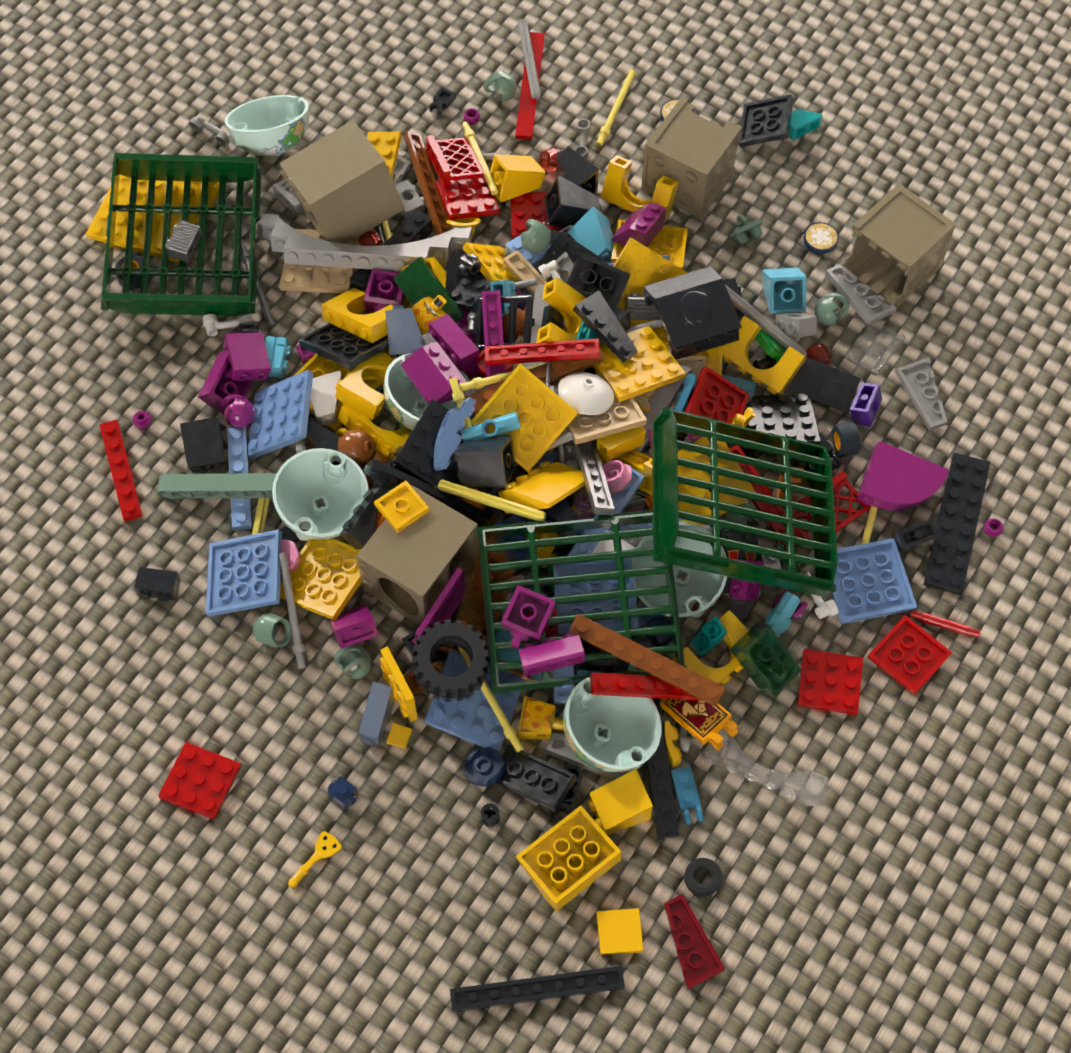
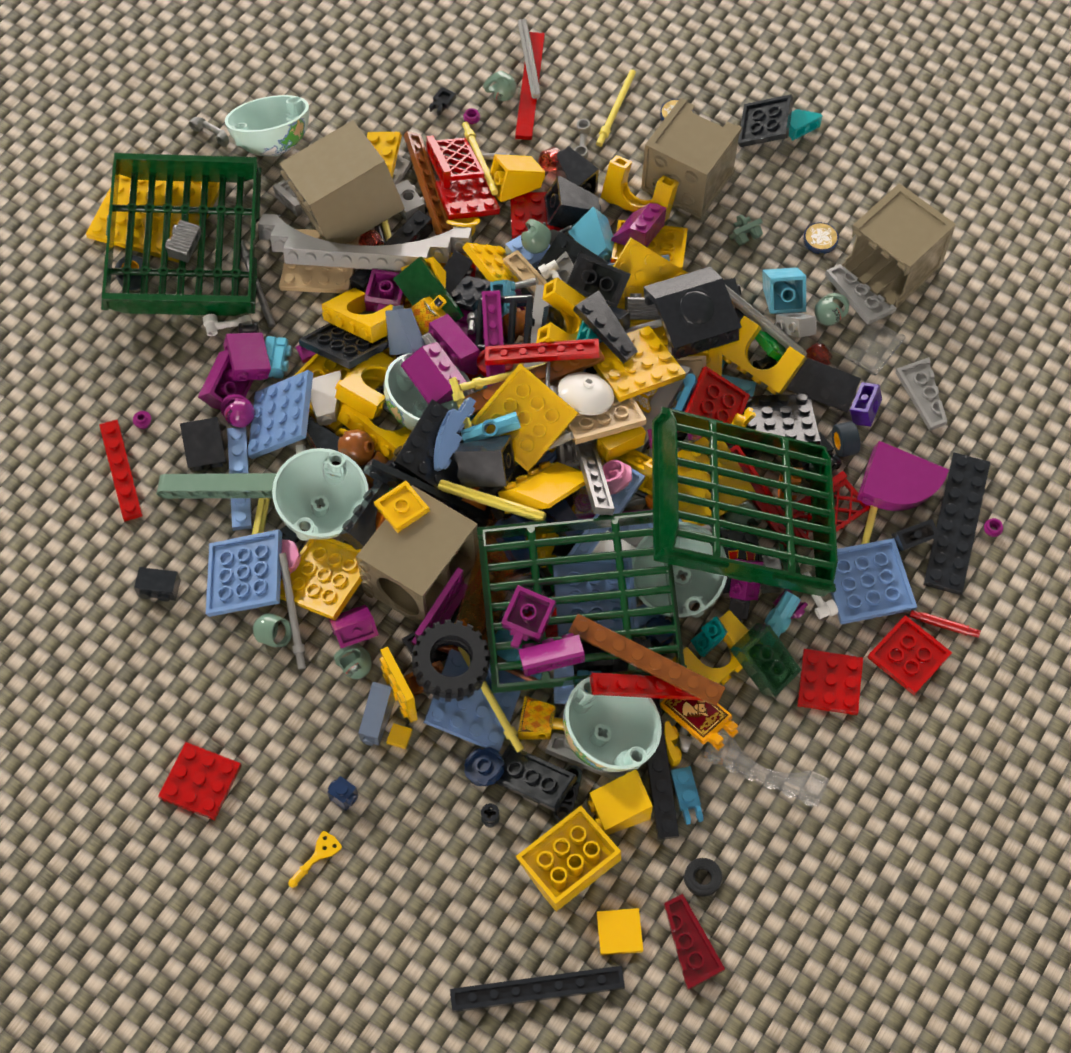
(469, 264): black gear -> none

